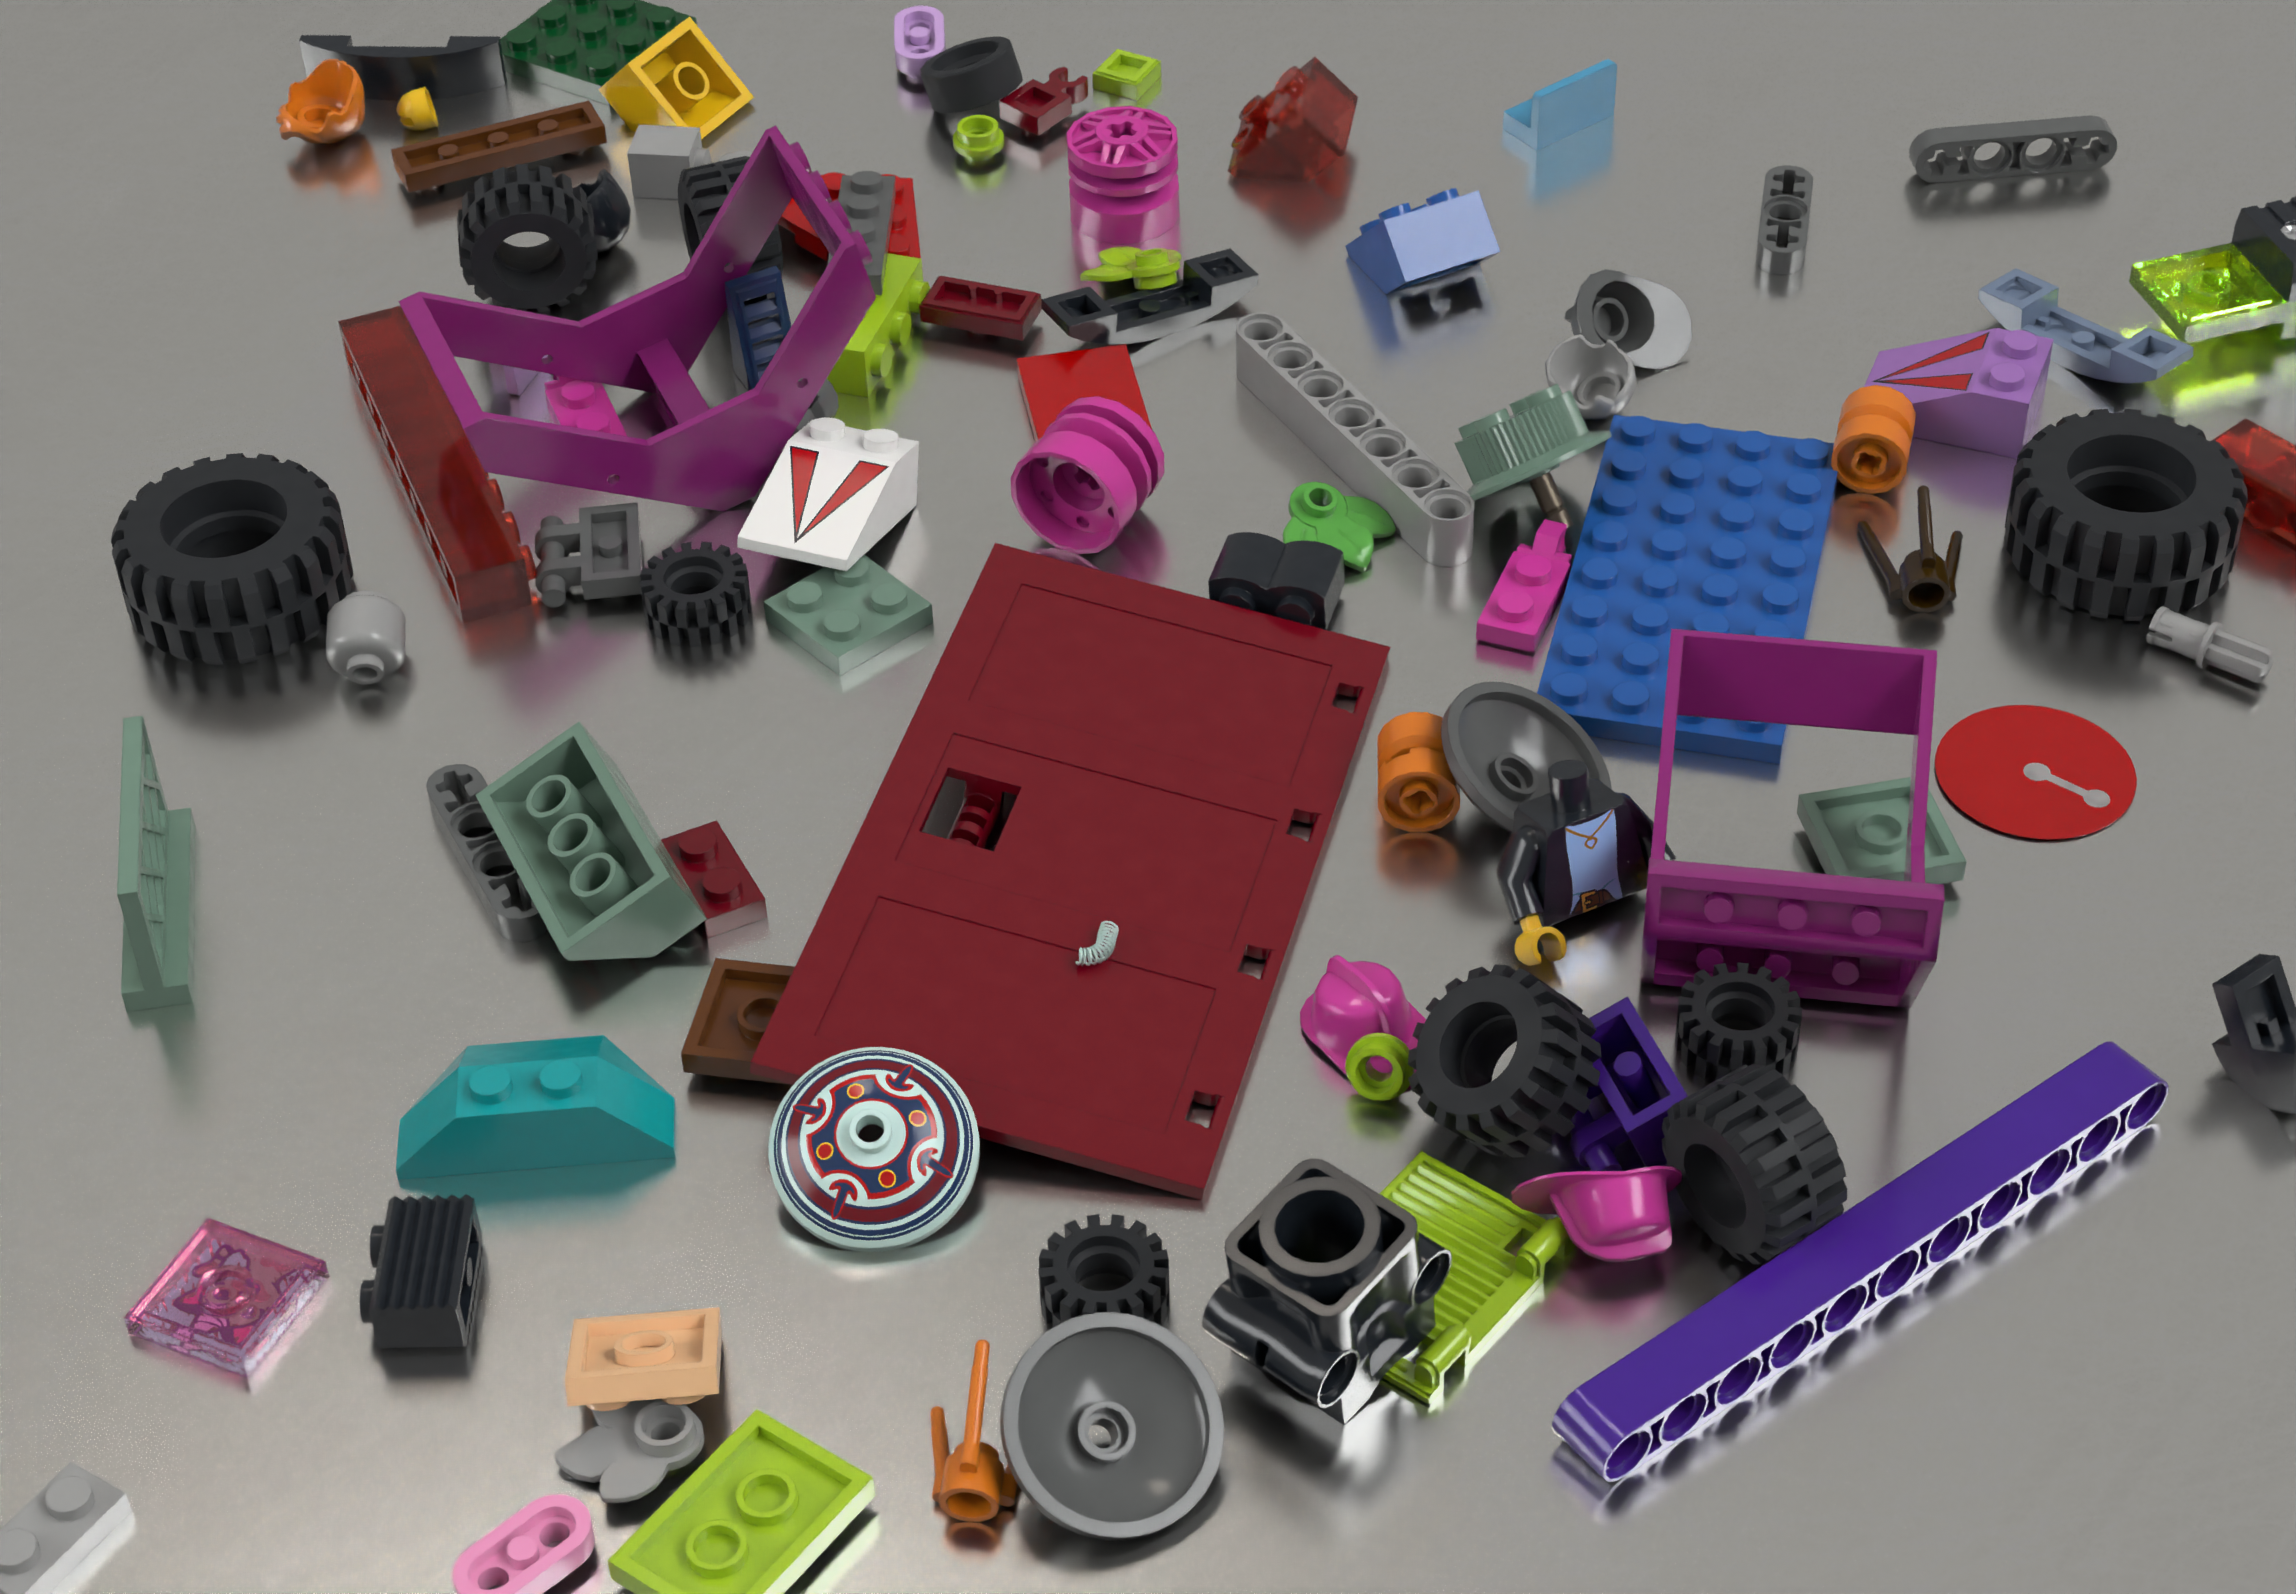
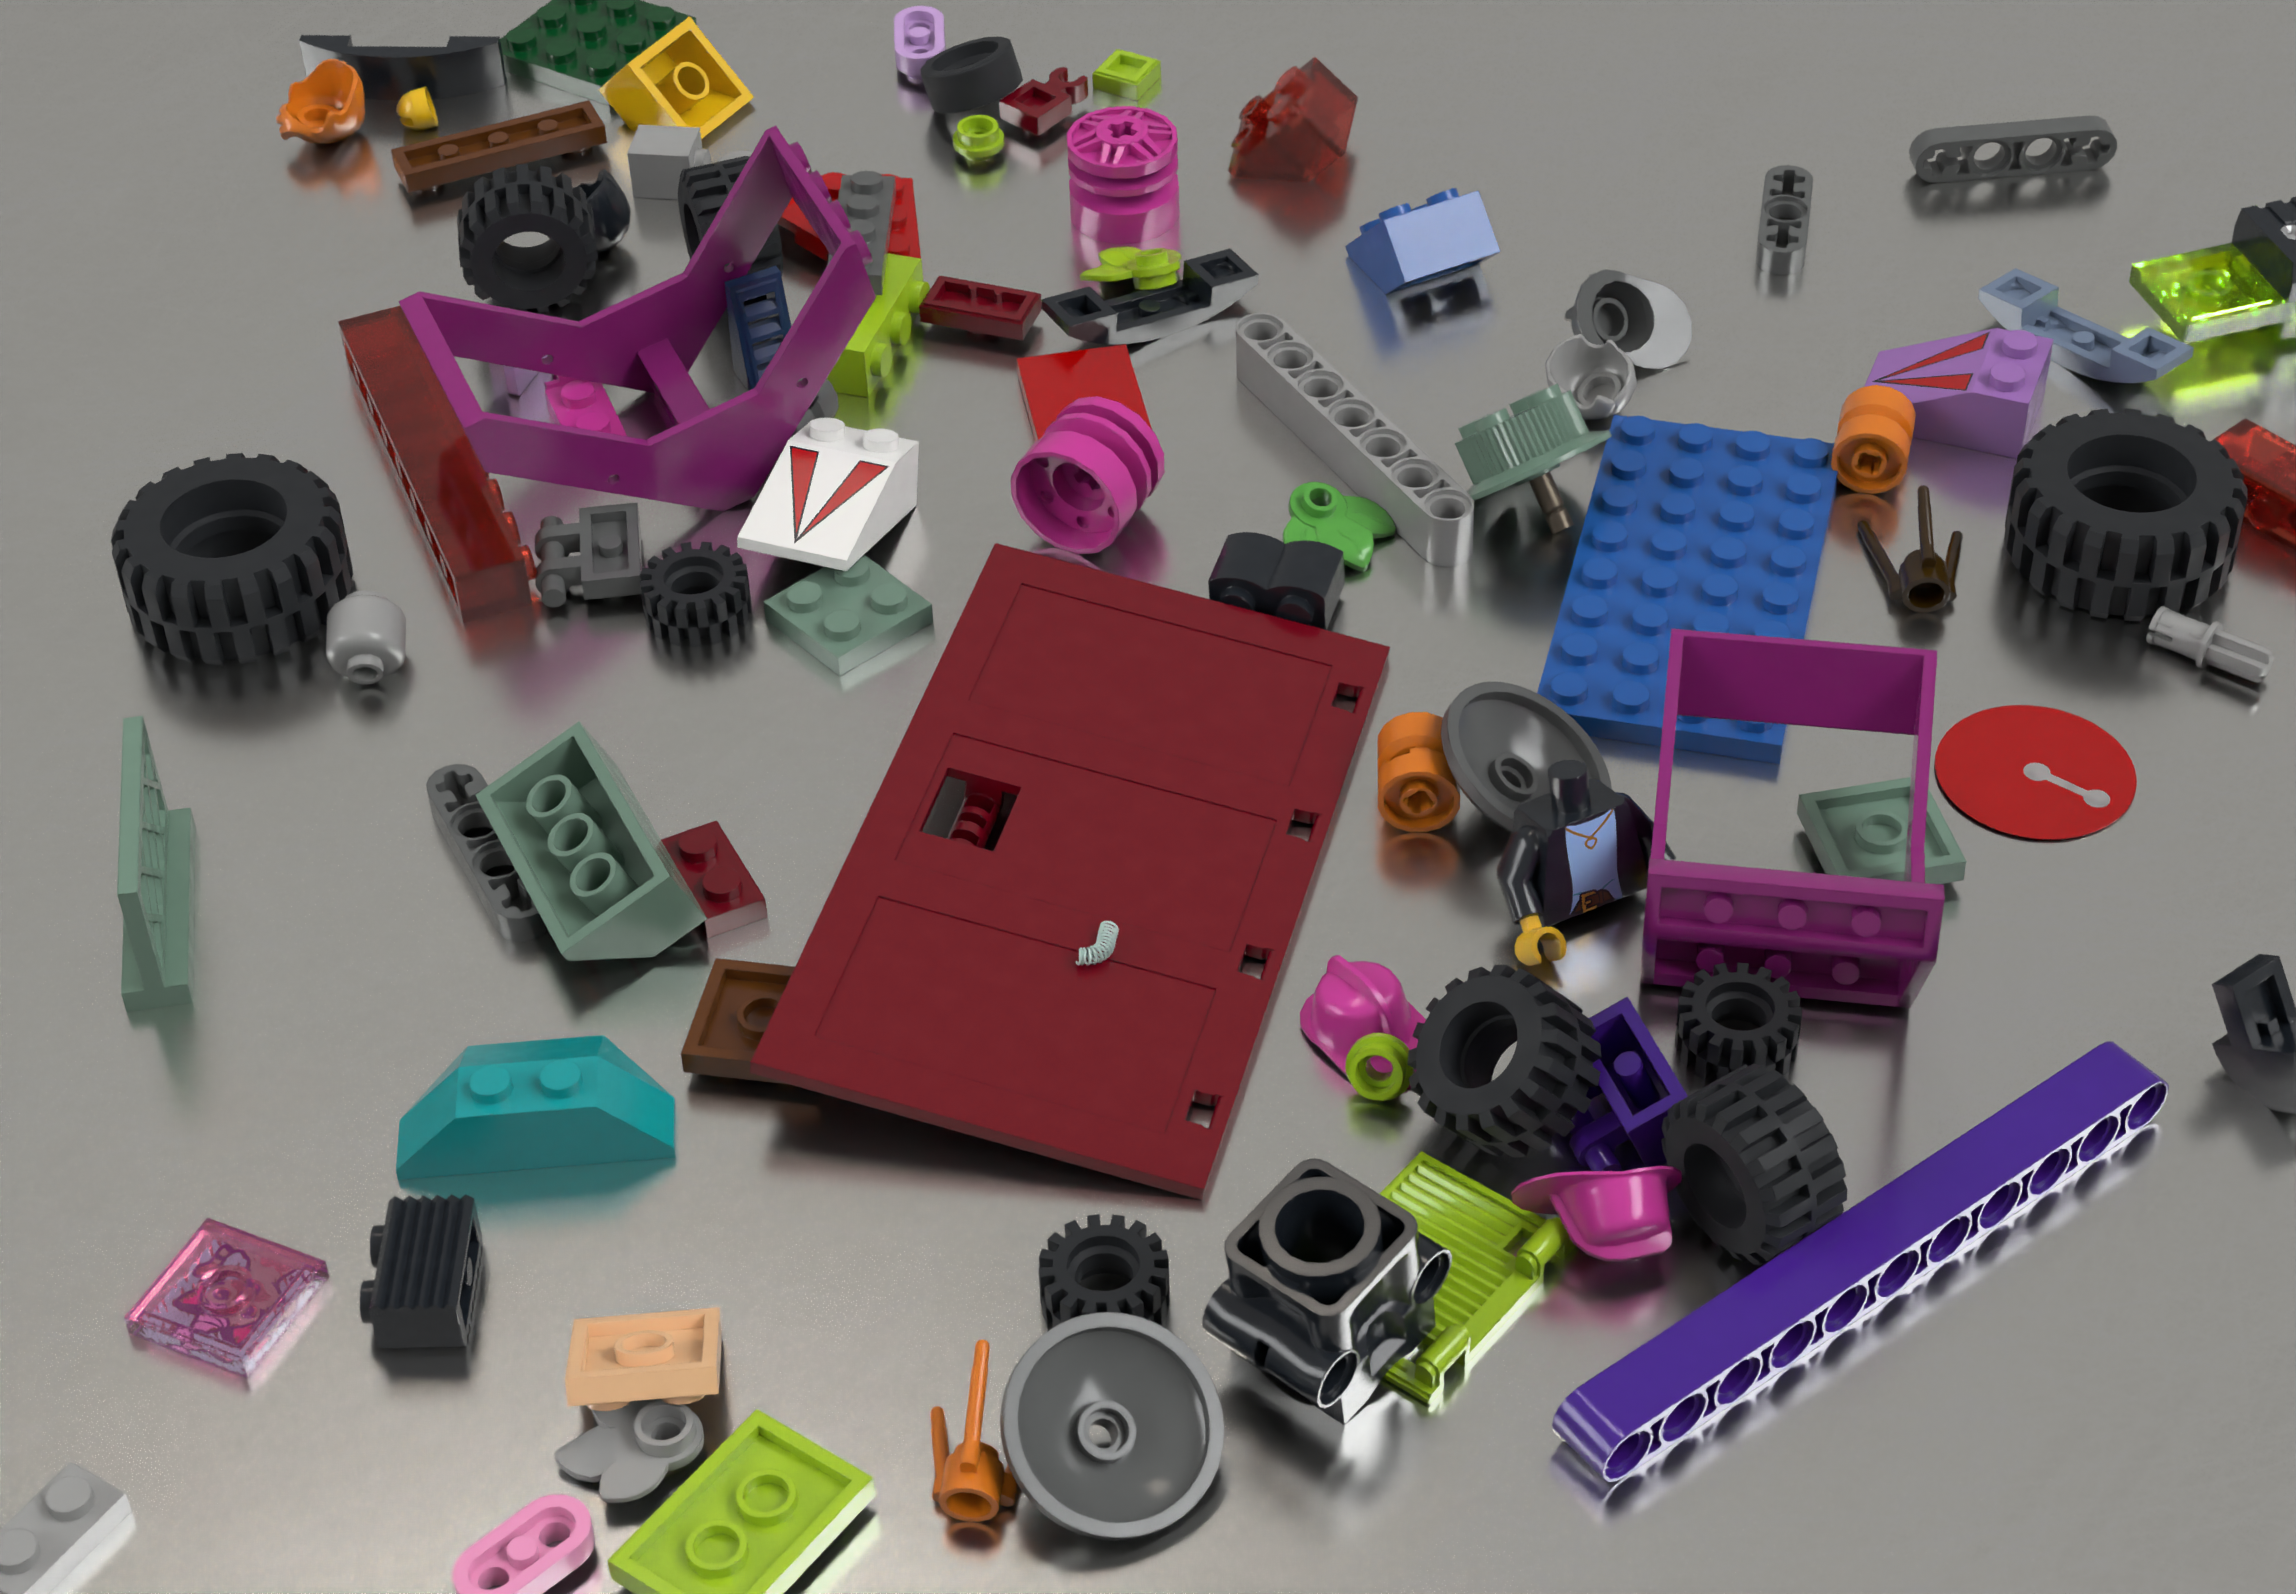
(881, 1190): dish -> none
(1527, 591): dark pink hinge -> none
(1564, 106): dark azure panel -> none

